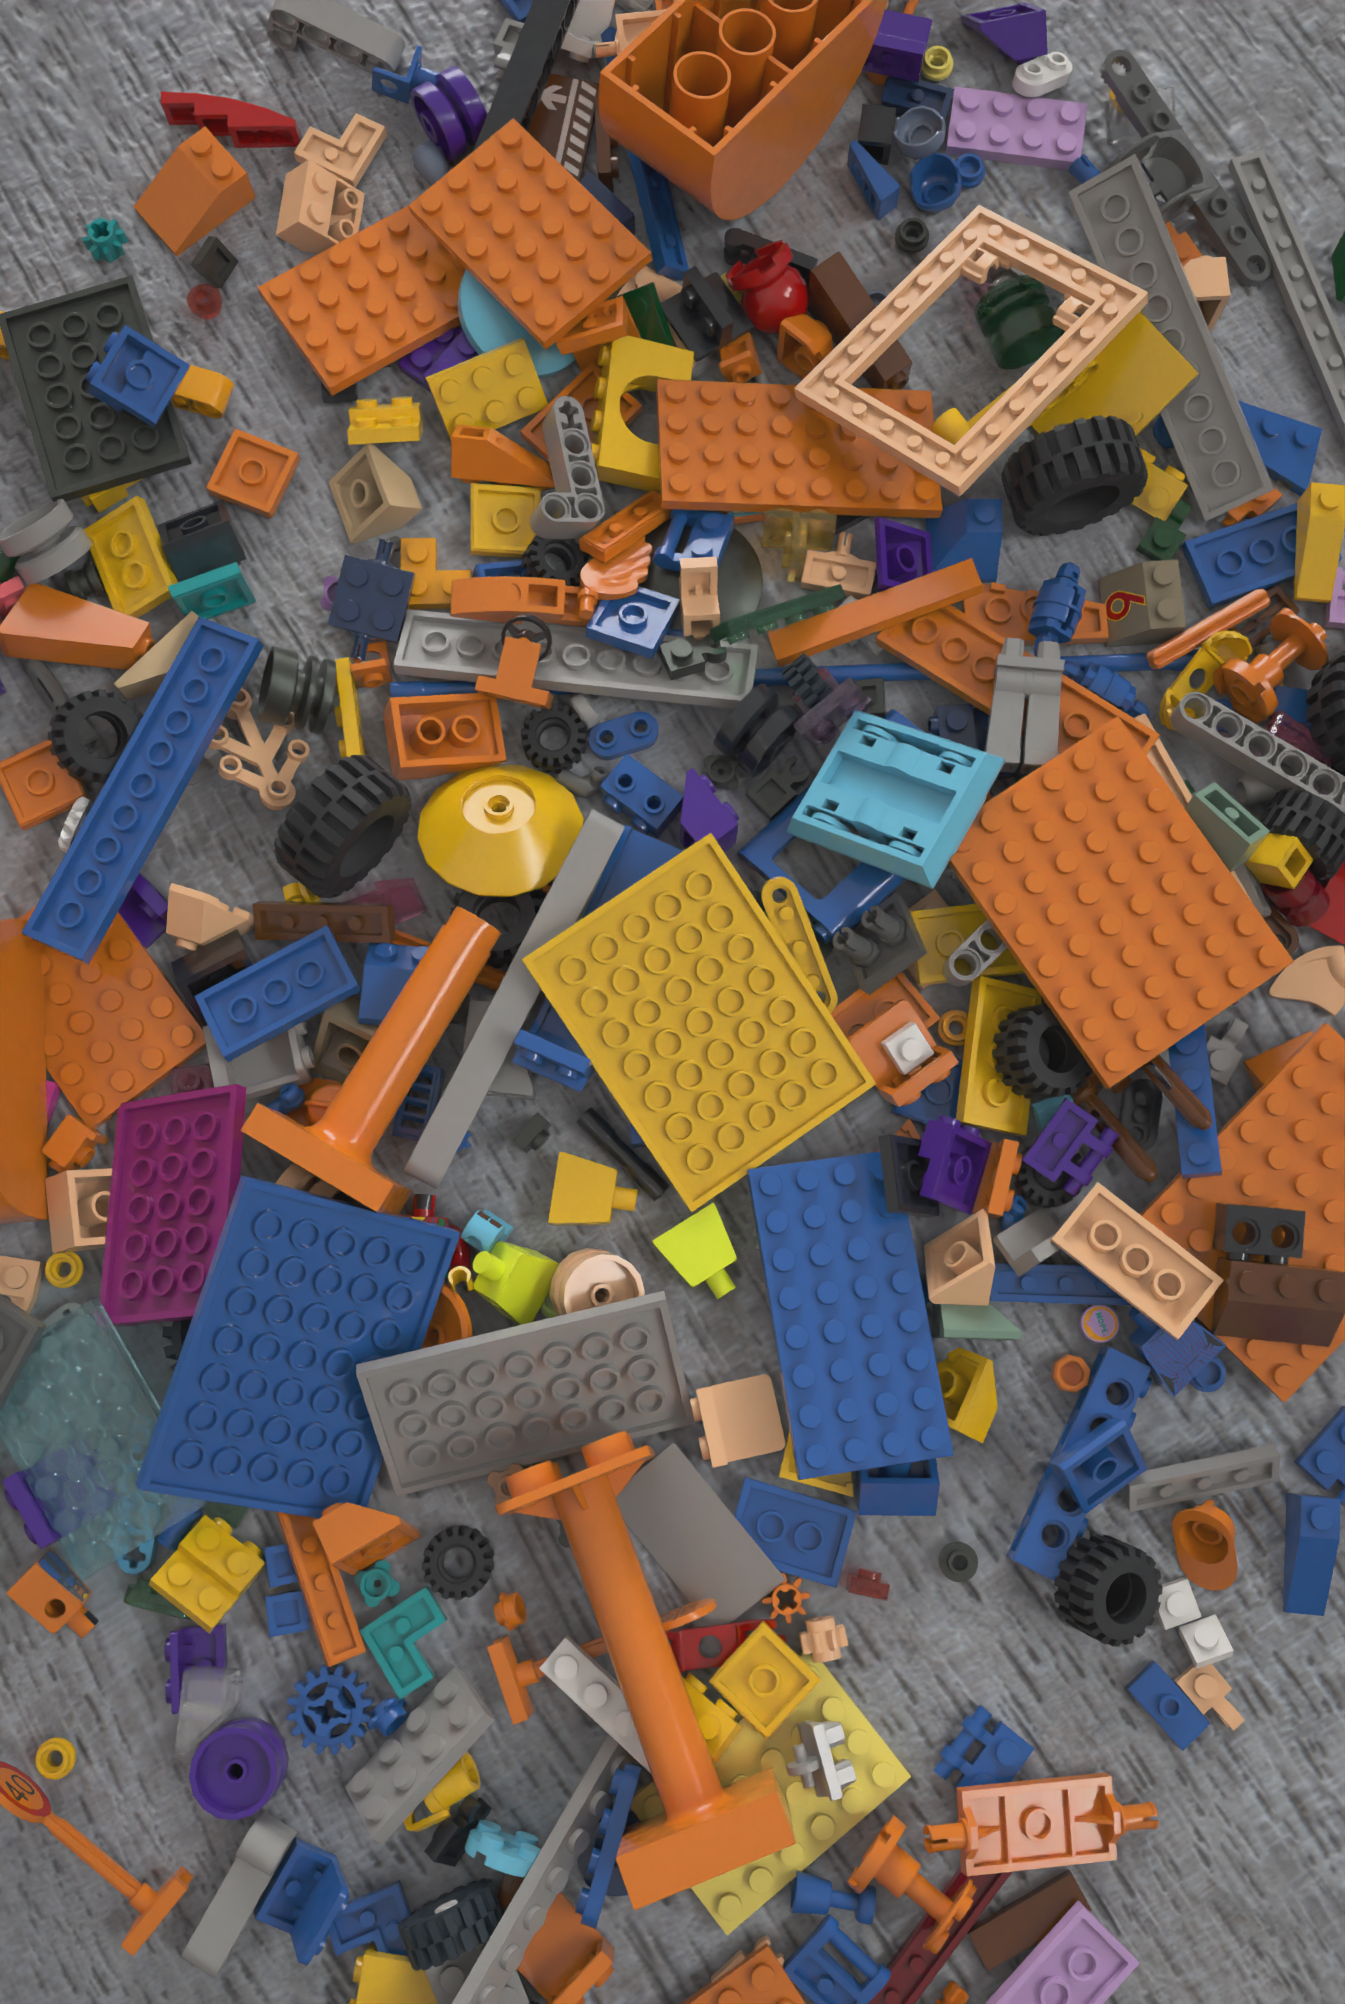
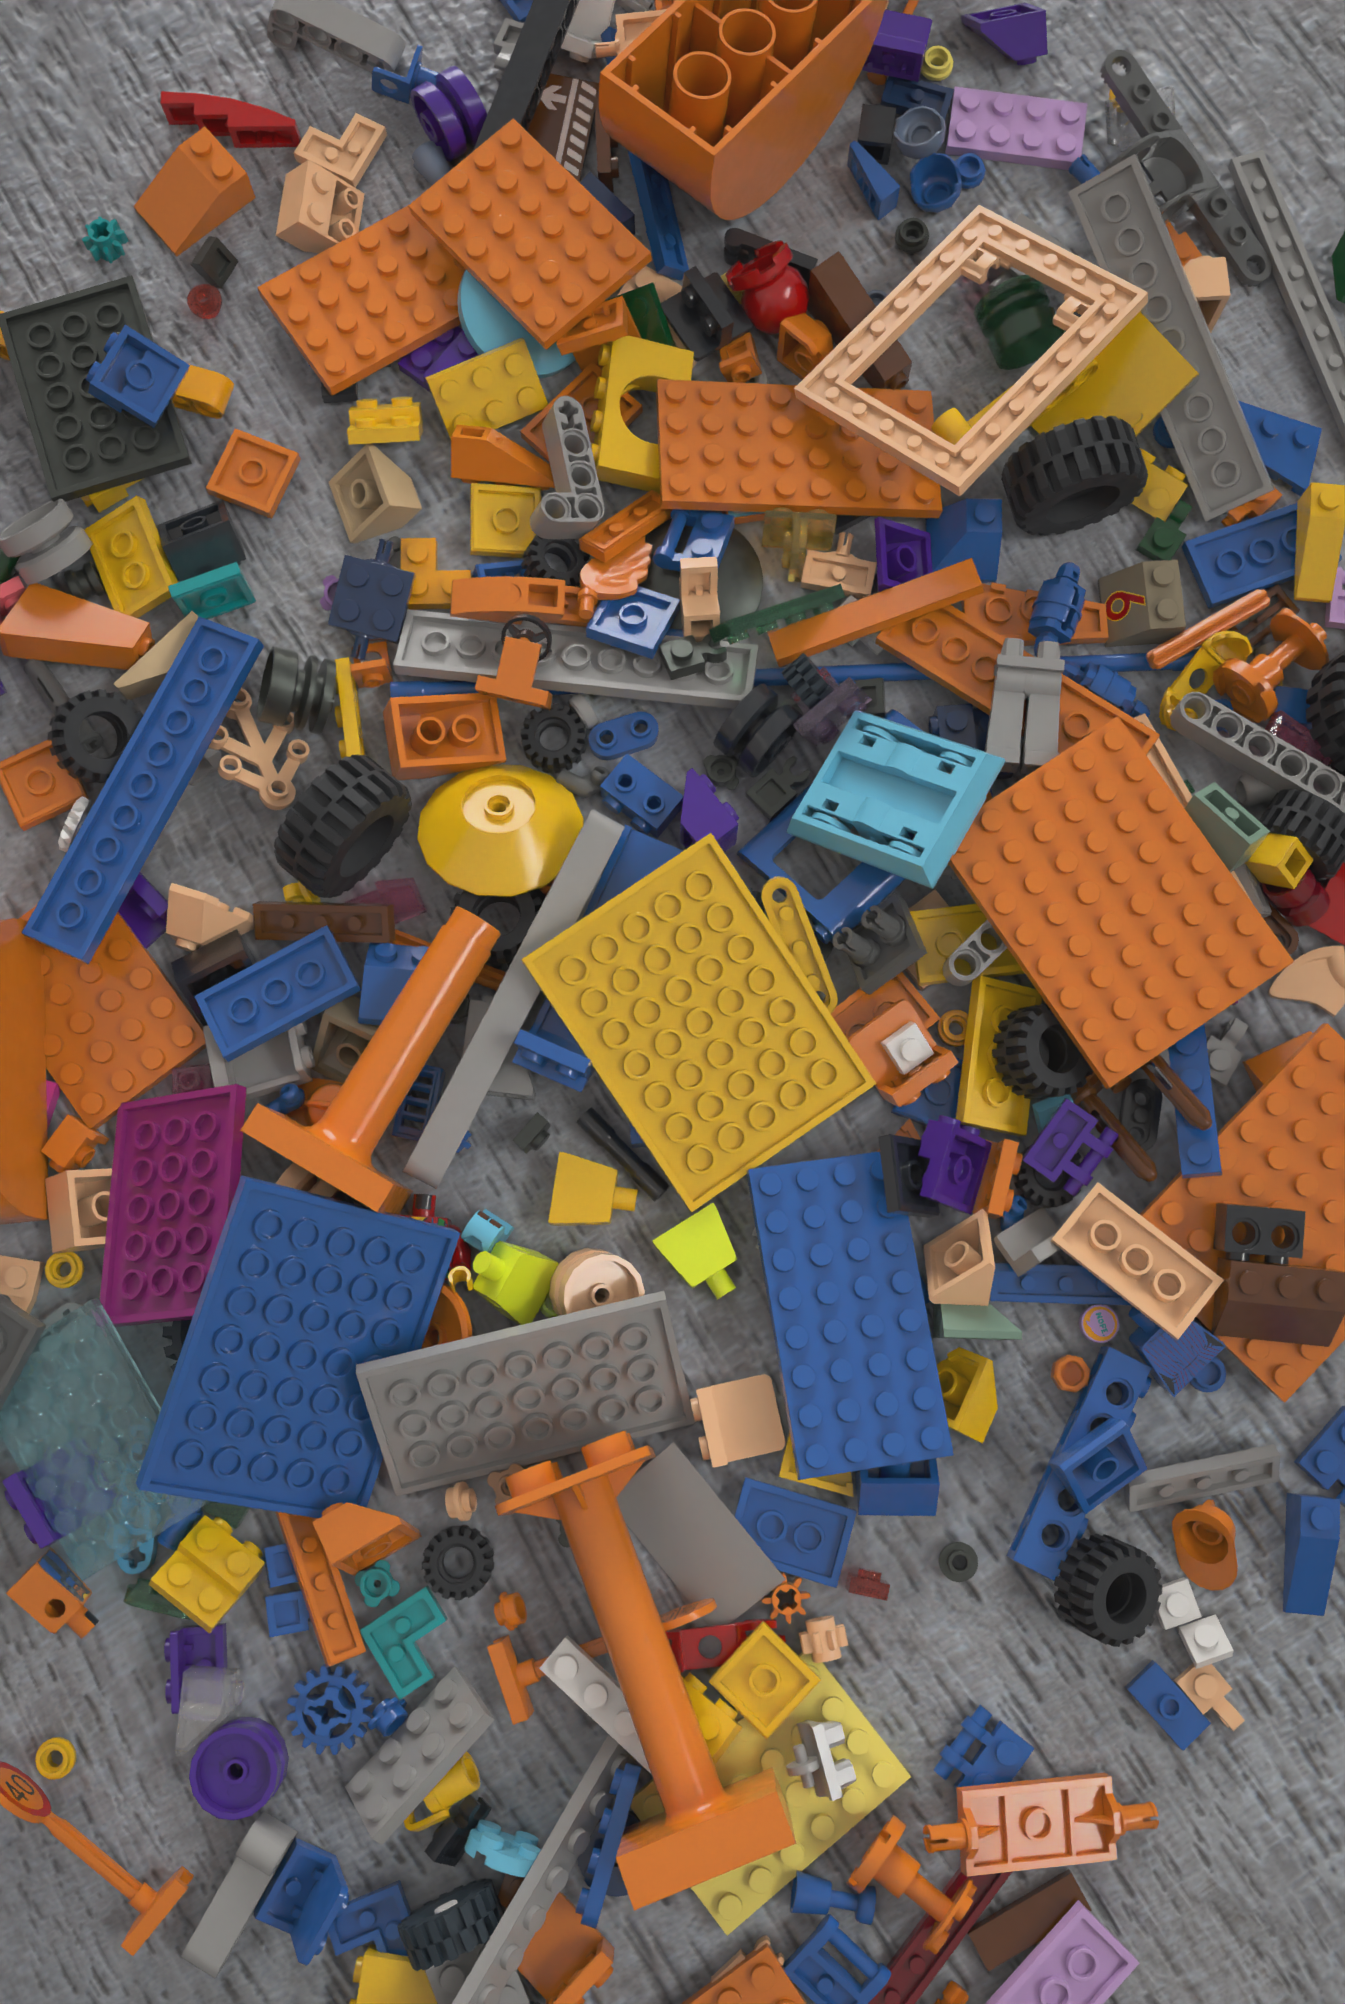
(460, 1501): none -> light nougat plate
(1042, 75): white plate -> none

